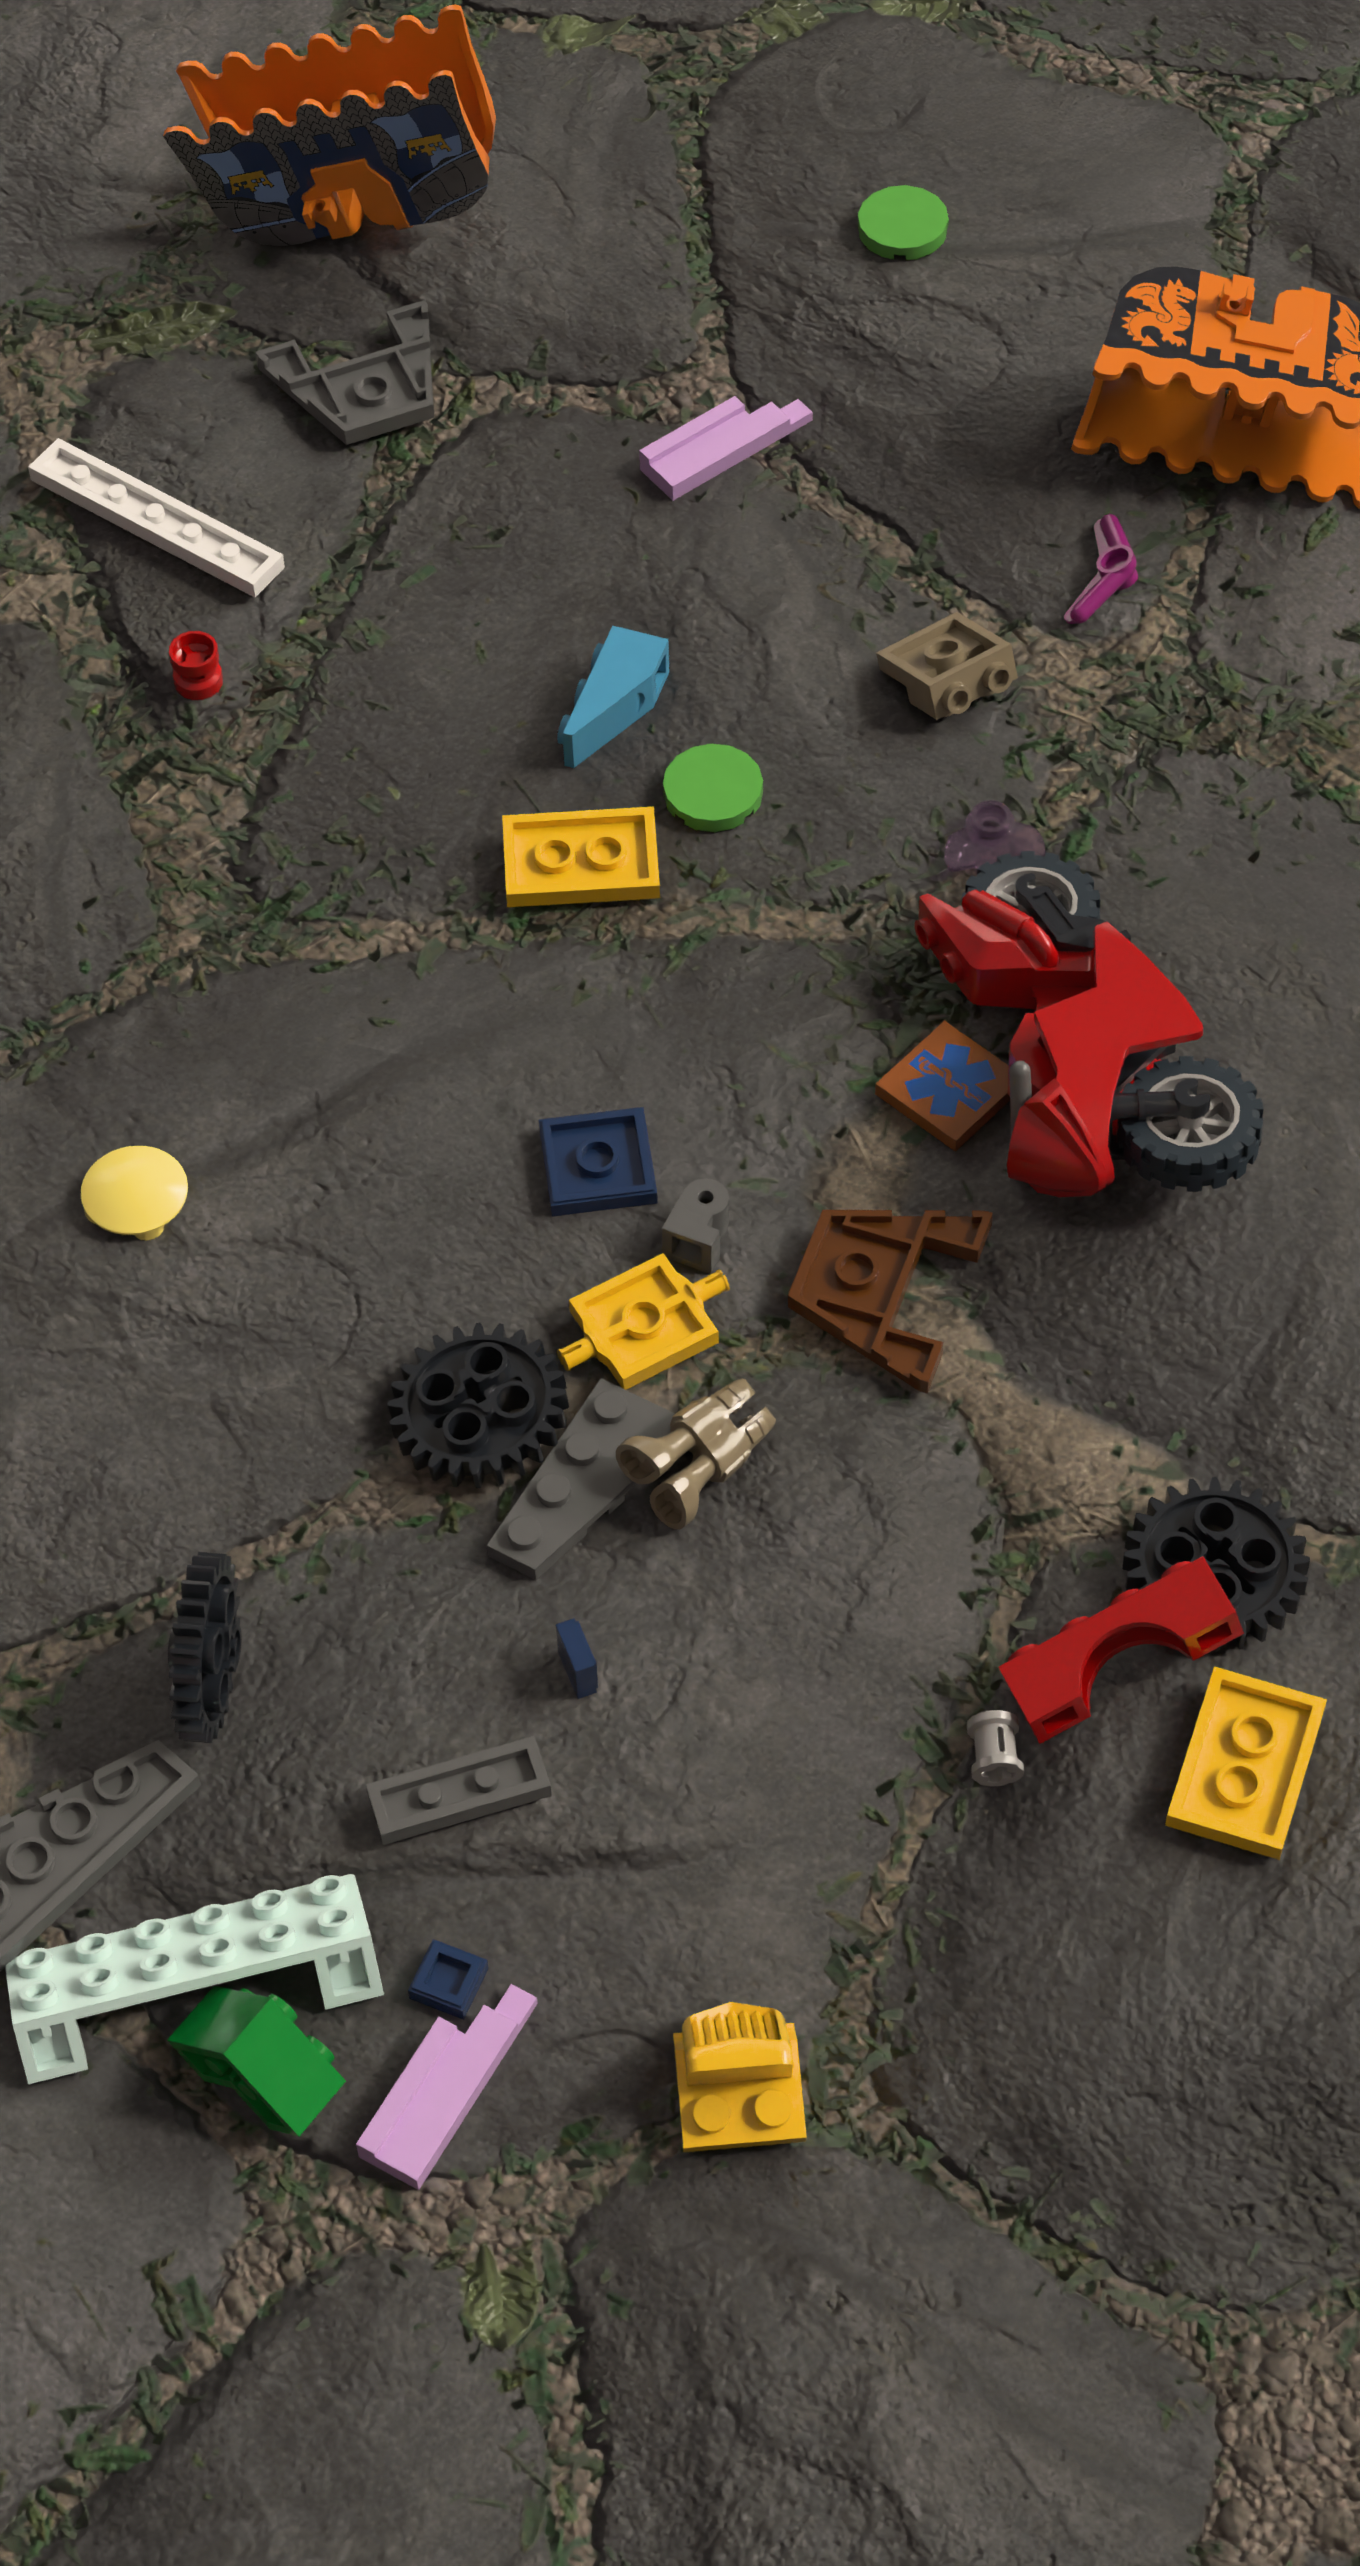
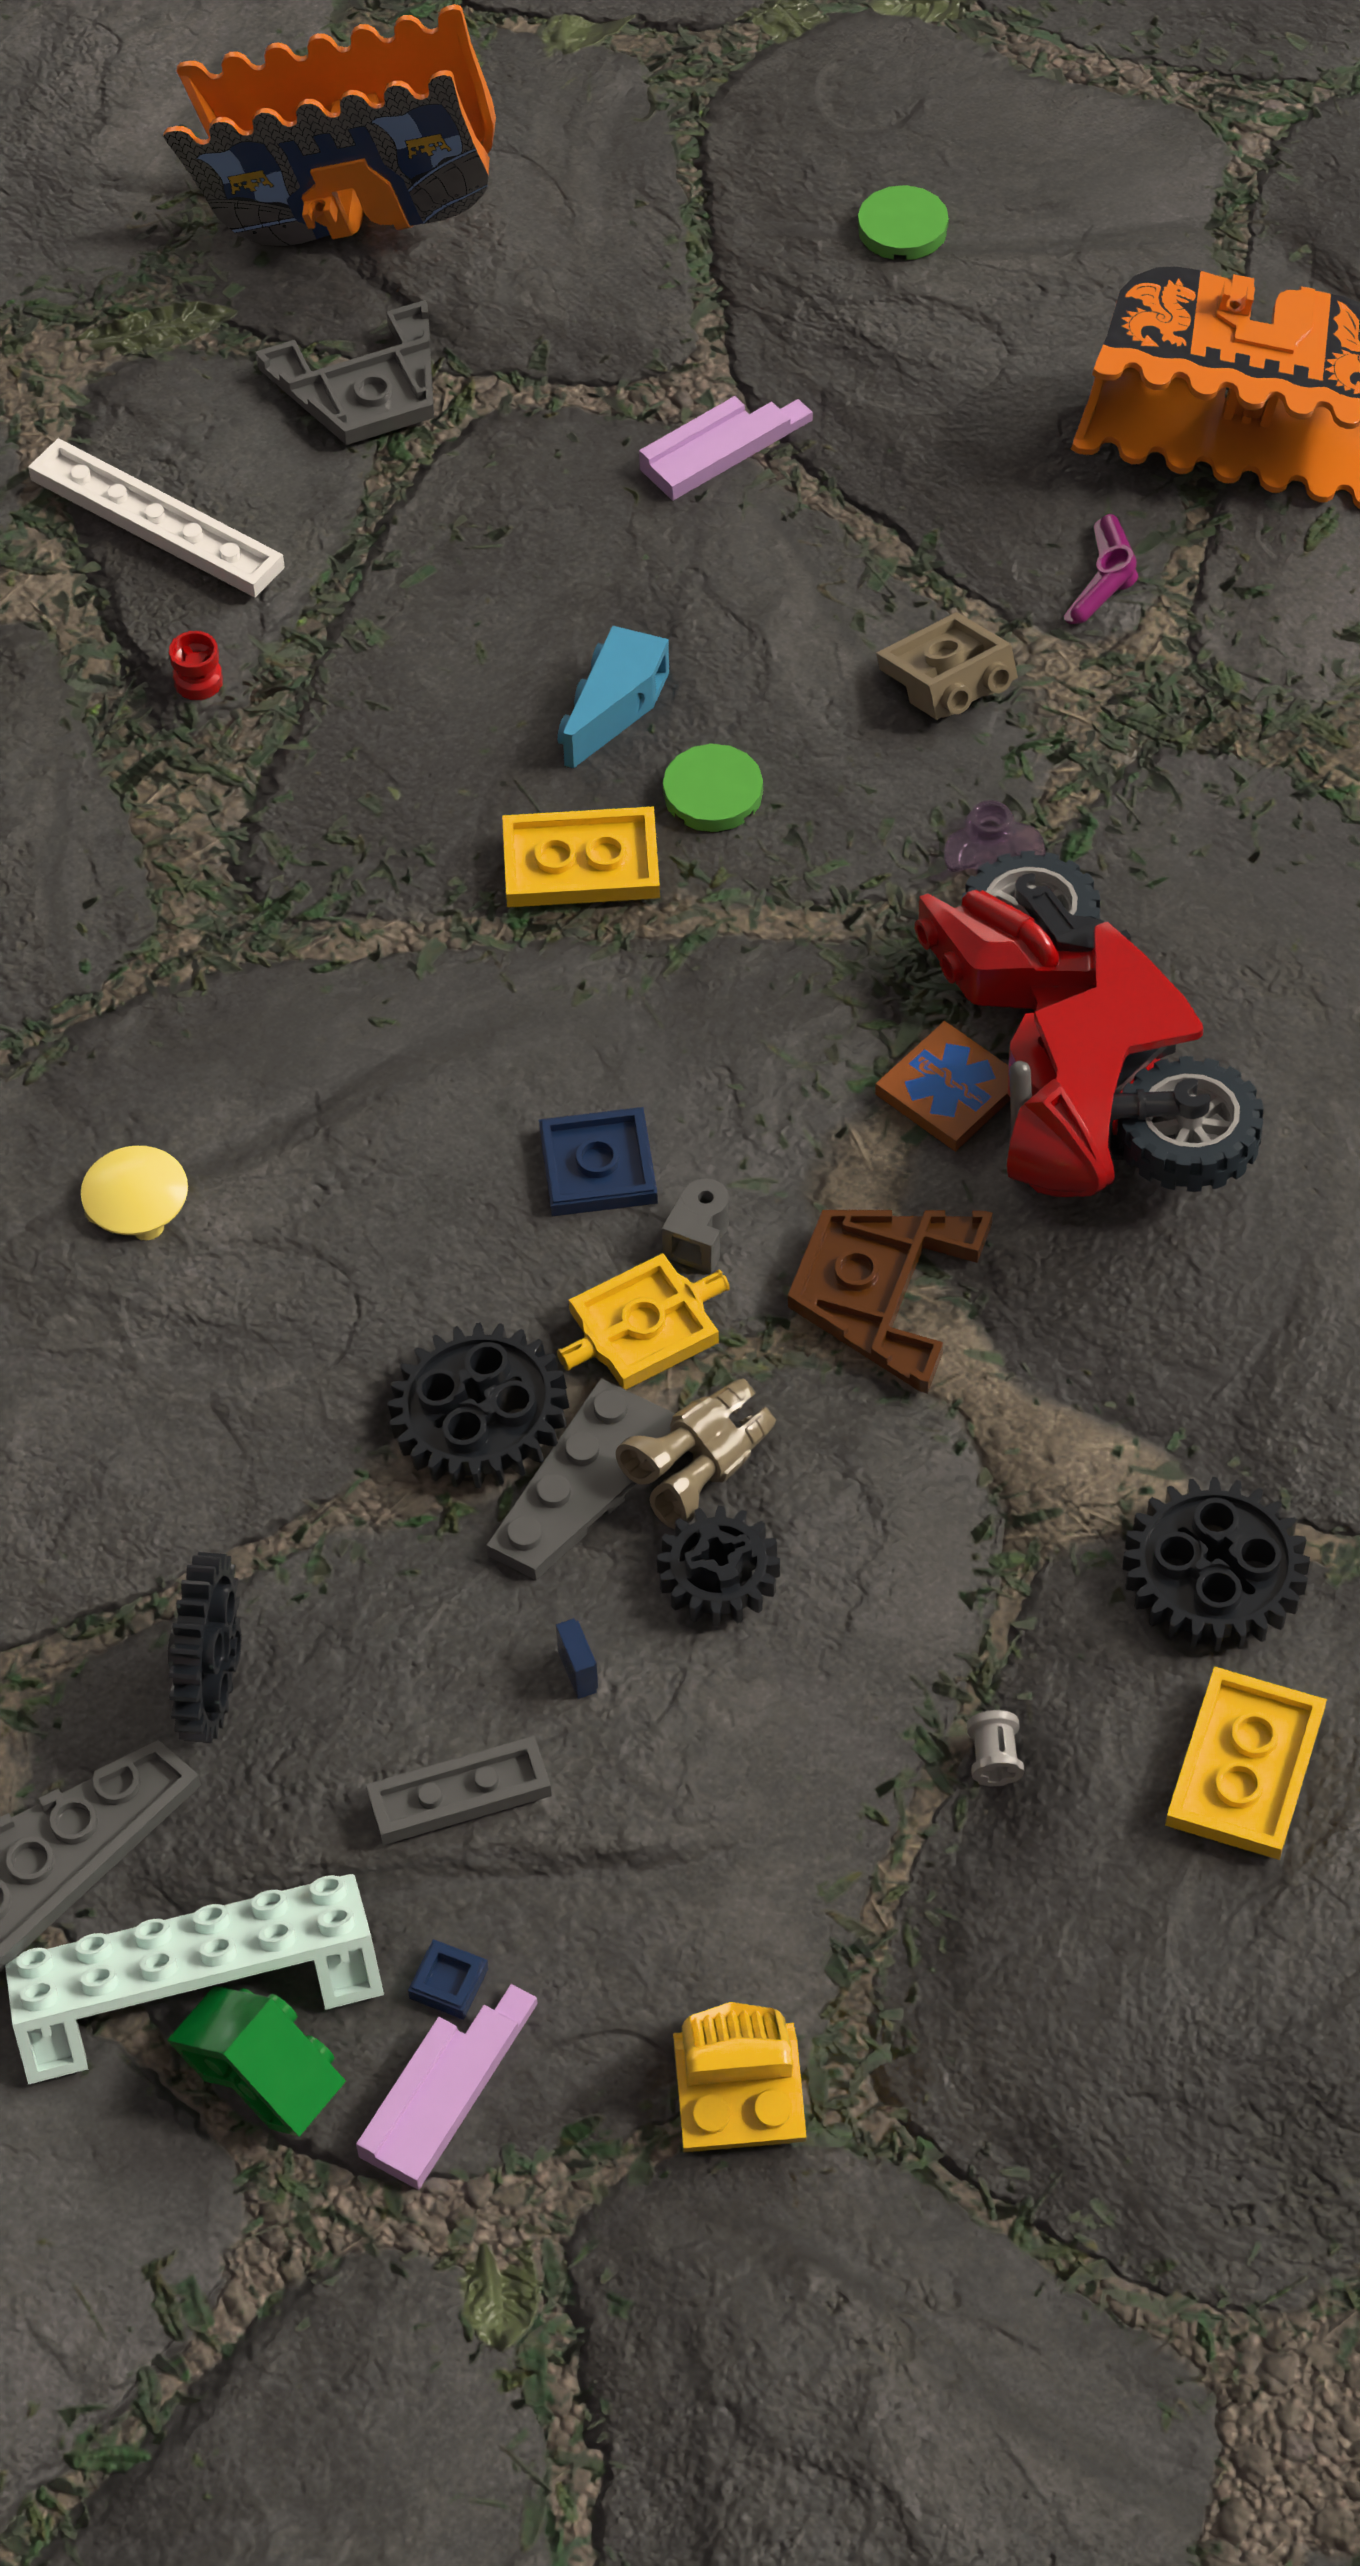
(712, 1587): none -> black gear
(1177, 1611): red arch -> none

